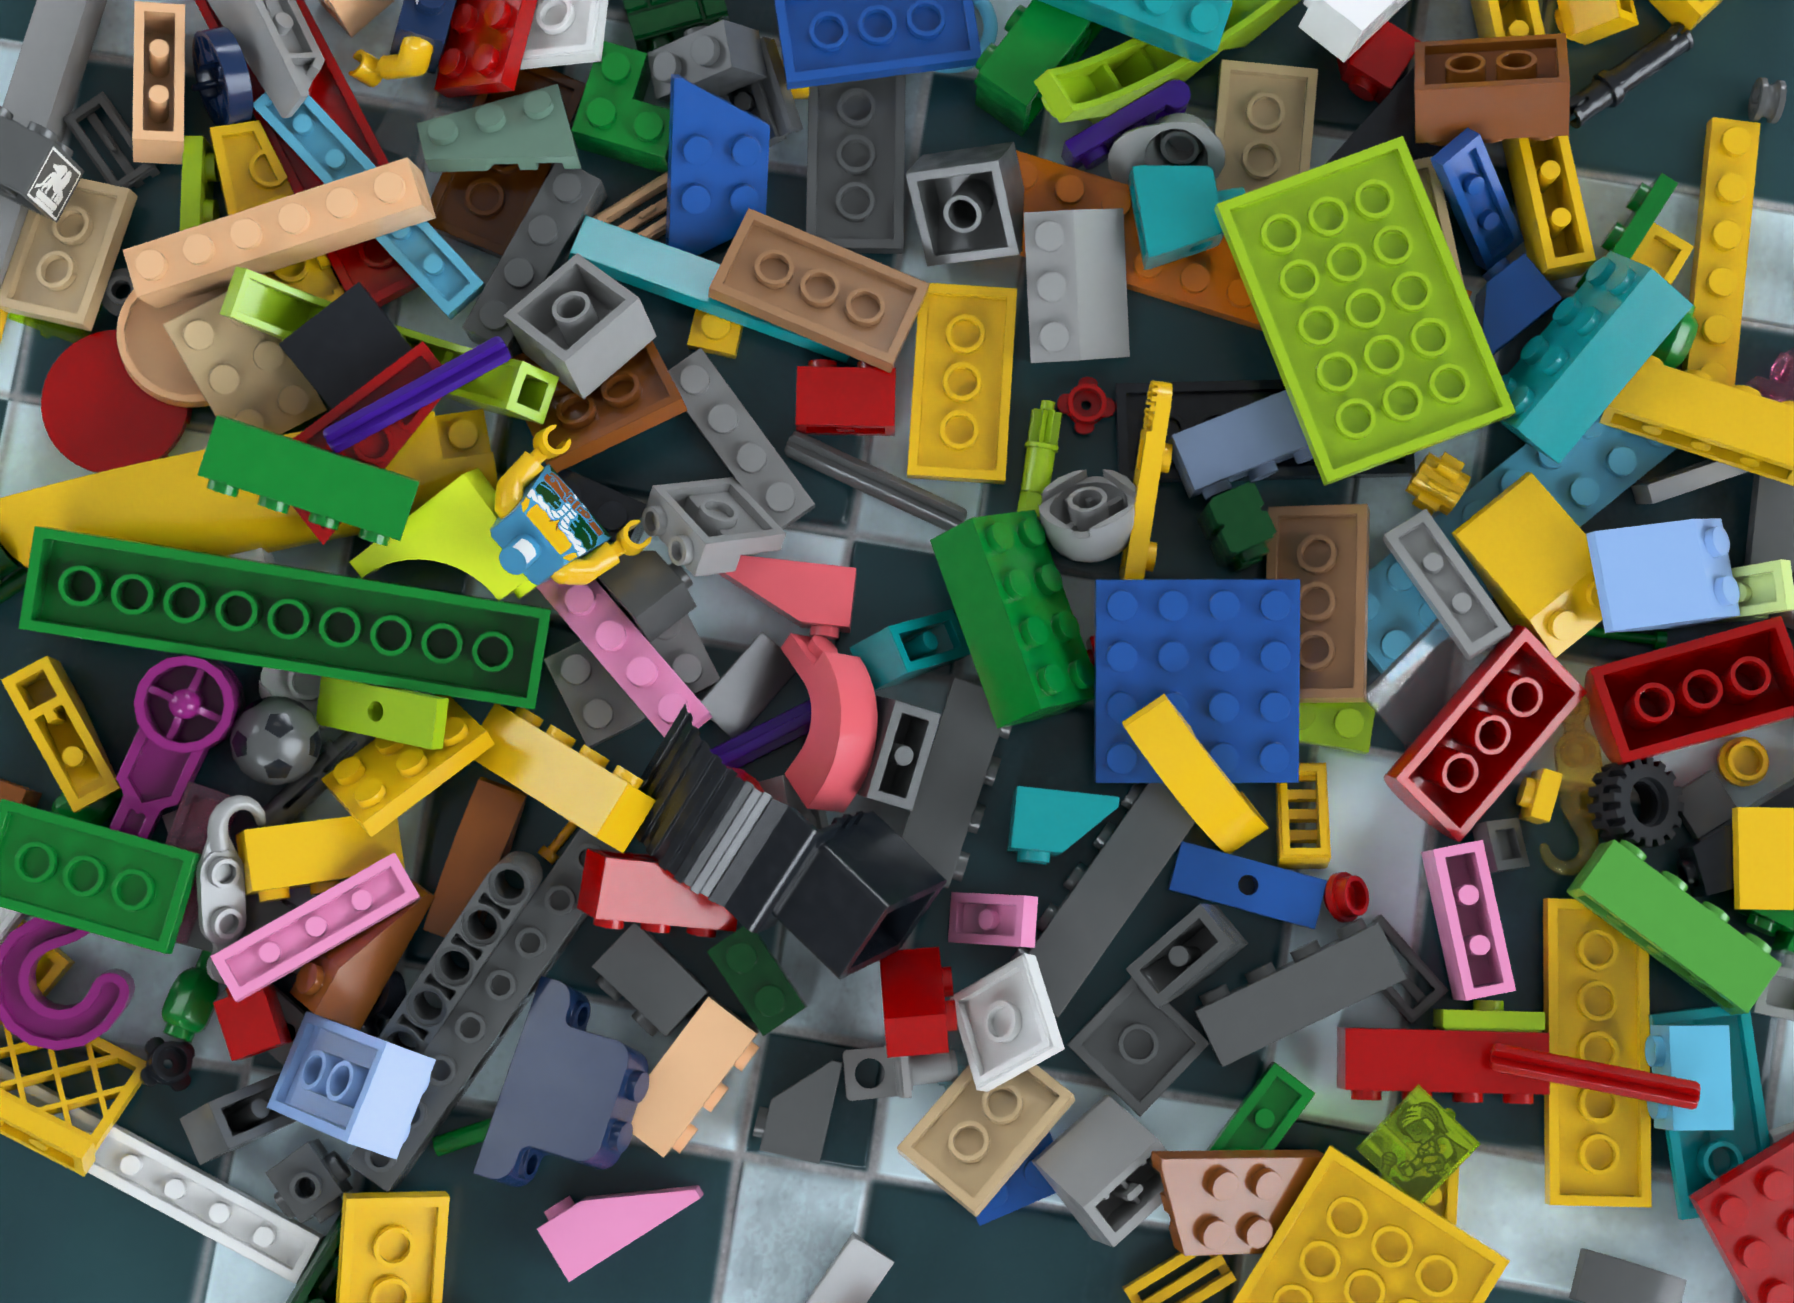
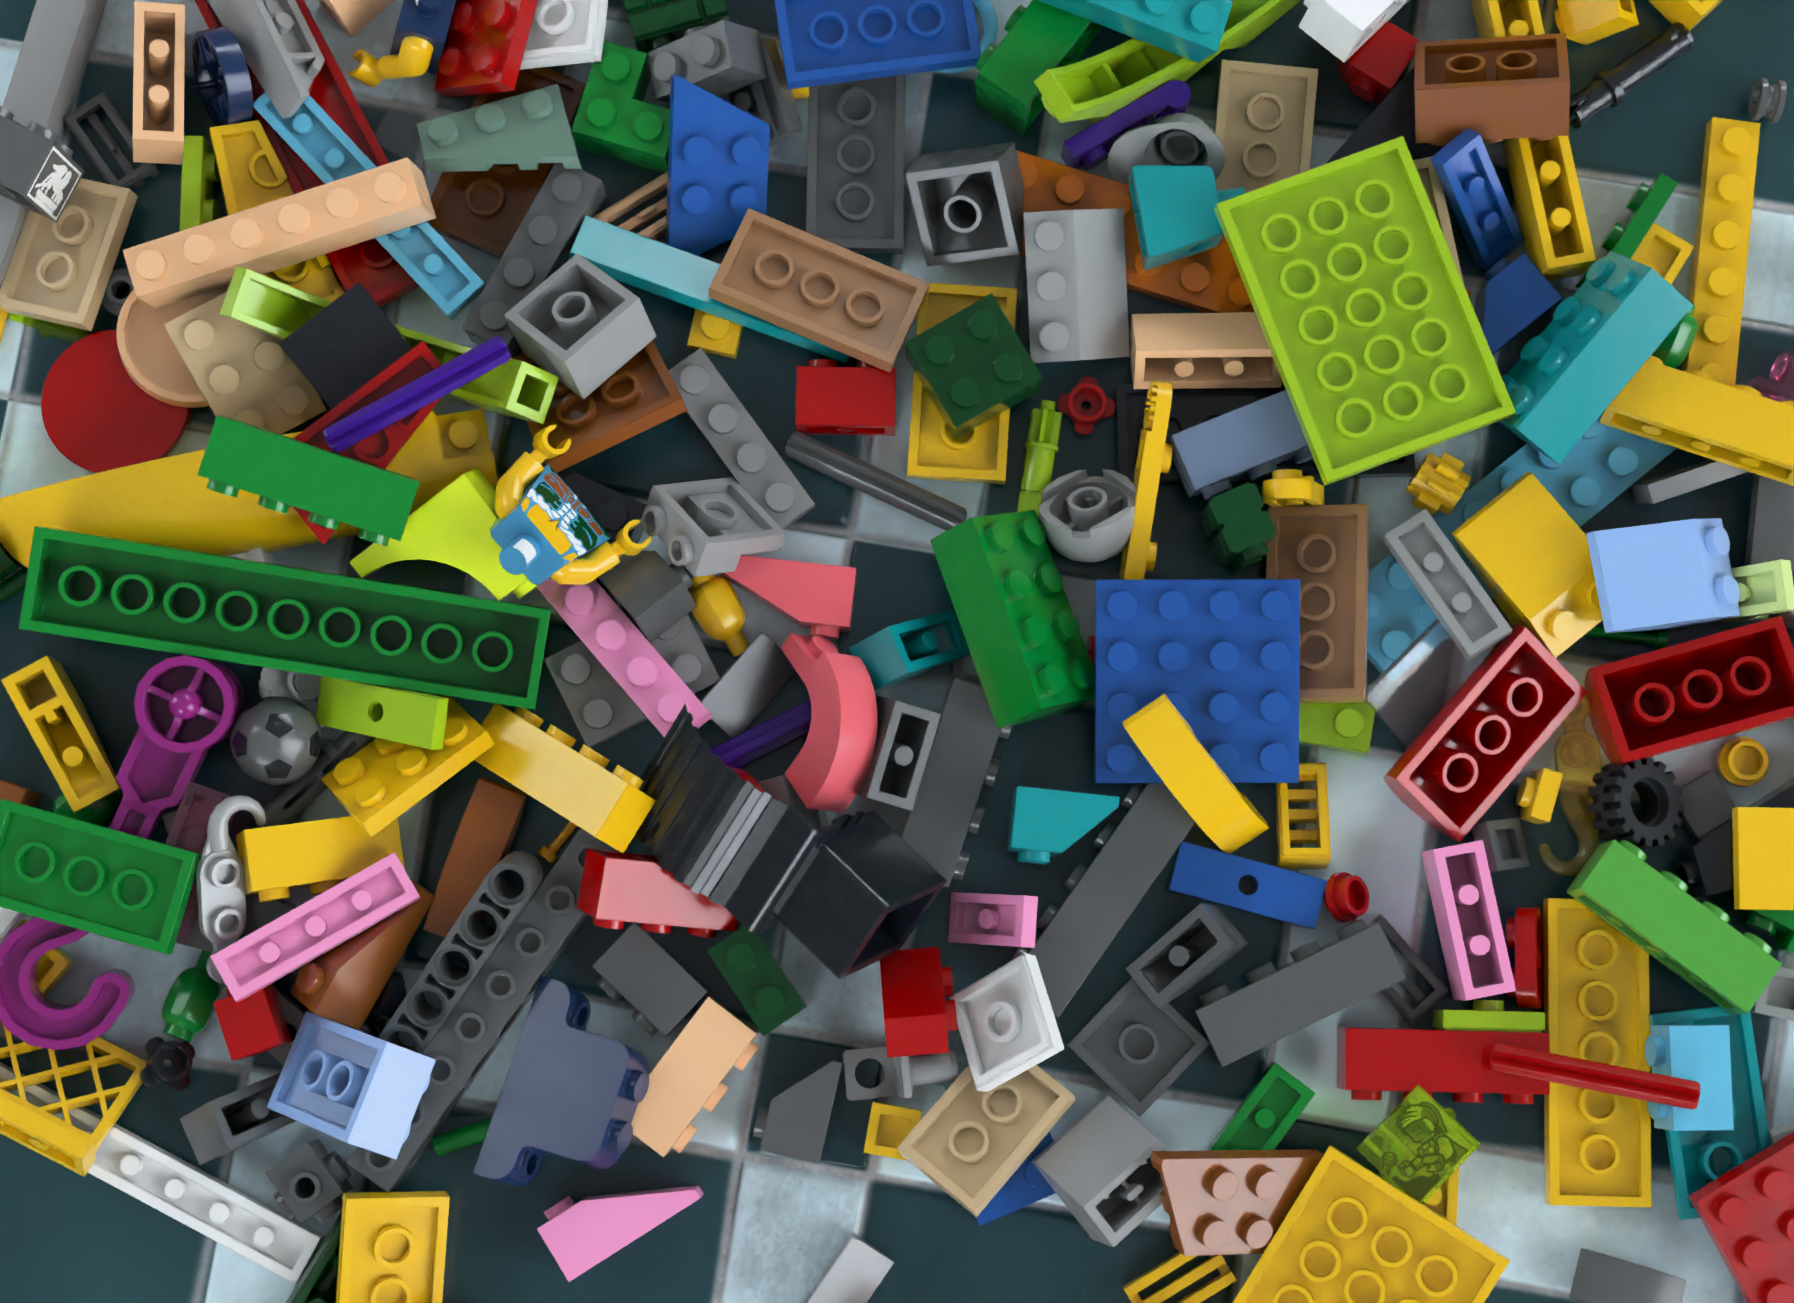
(719, 611): none -> yellow plant
(888, 1128): none -> yellow plate
(973, 366): none -> dark green brick
(1201, 351): none -> light nougat brick
(1292, 489): none -> yellow plate
(1526, 936): none -> red plate

